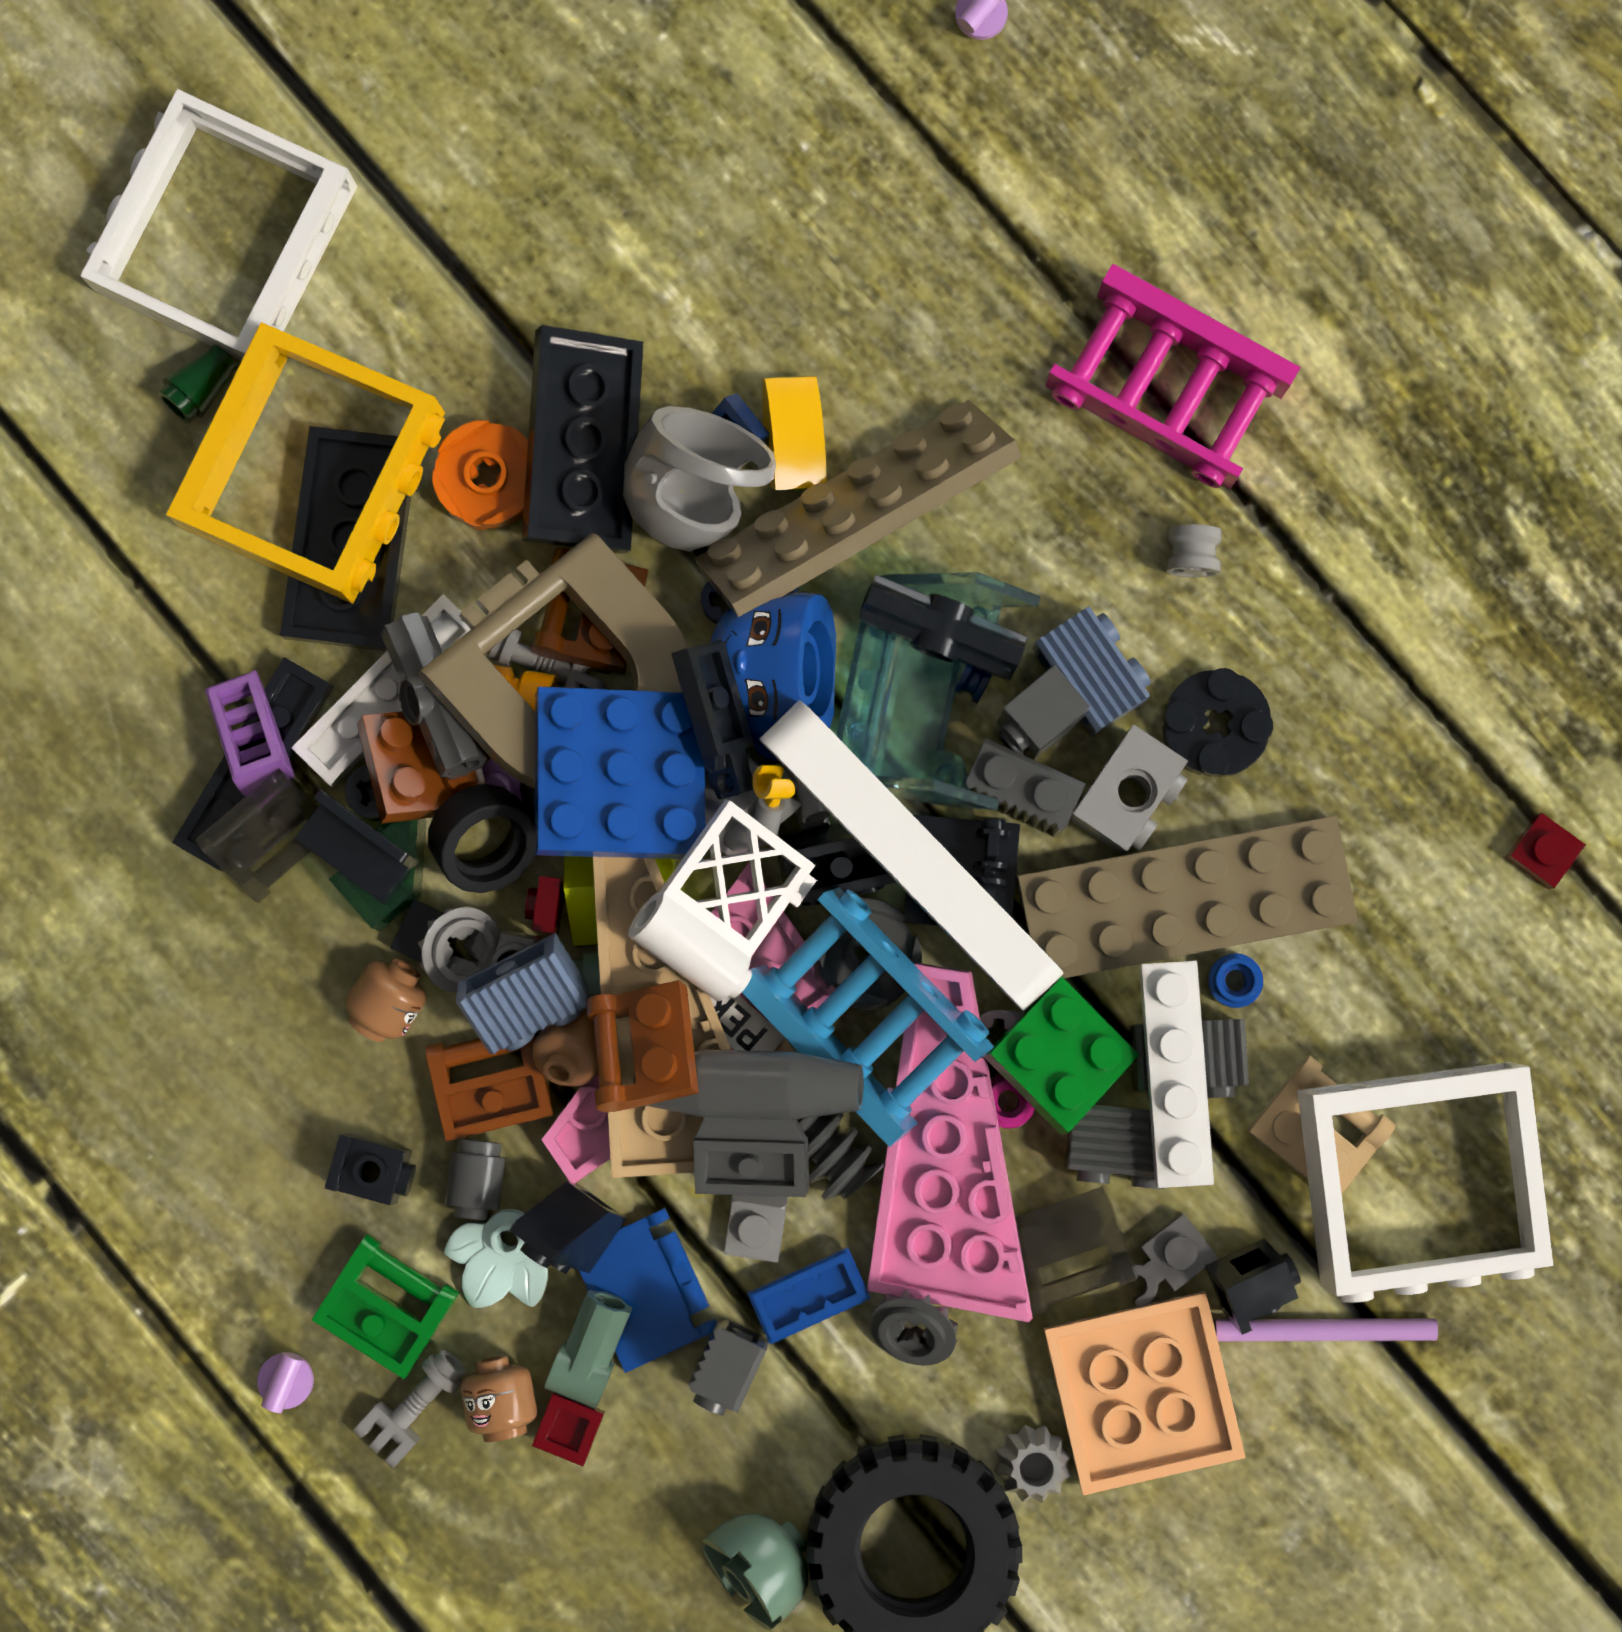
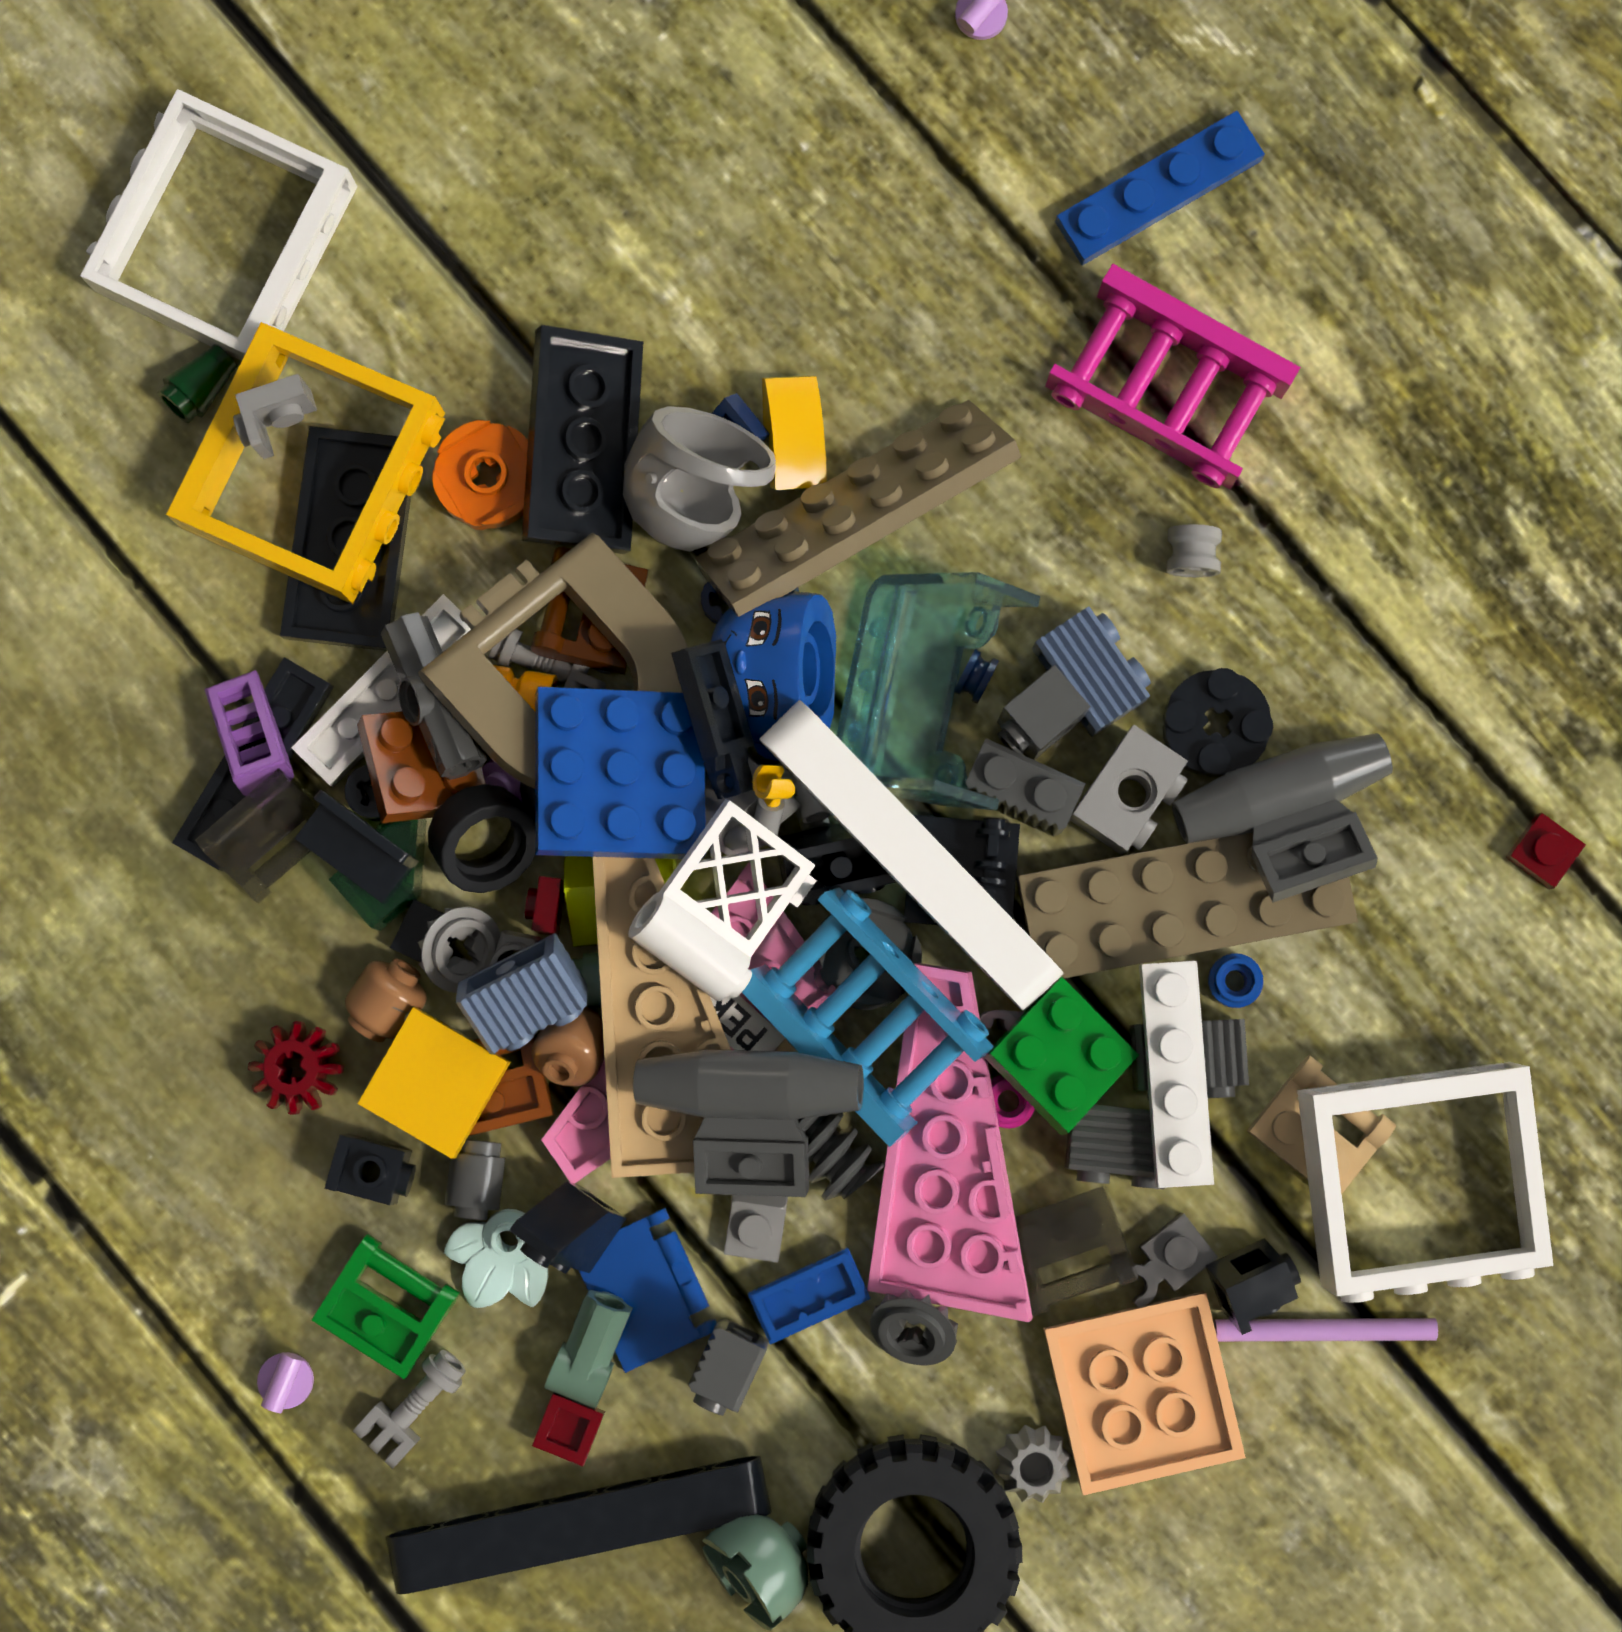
(272, 404): none -> light grey bracket
(278, 1073): none -> dark red gear
(434, 1083): none -> yellow tile
(498, 1399): medium nougat head -> none
(577, 1524): none -> black beam
(659, 1046): dark orange plate -> none
(942, 628): black piece -> none
(1159, 188): none -> blue plate
(1294, 812): none -> dark grey plate

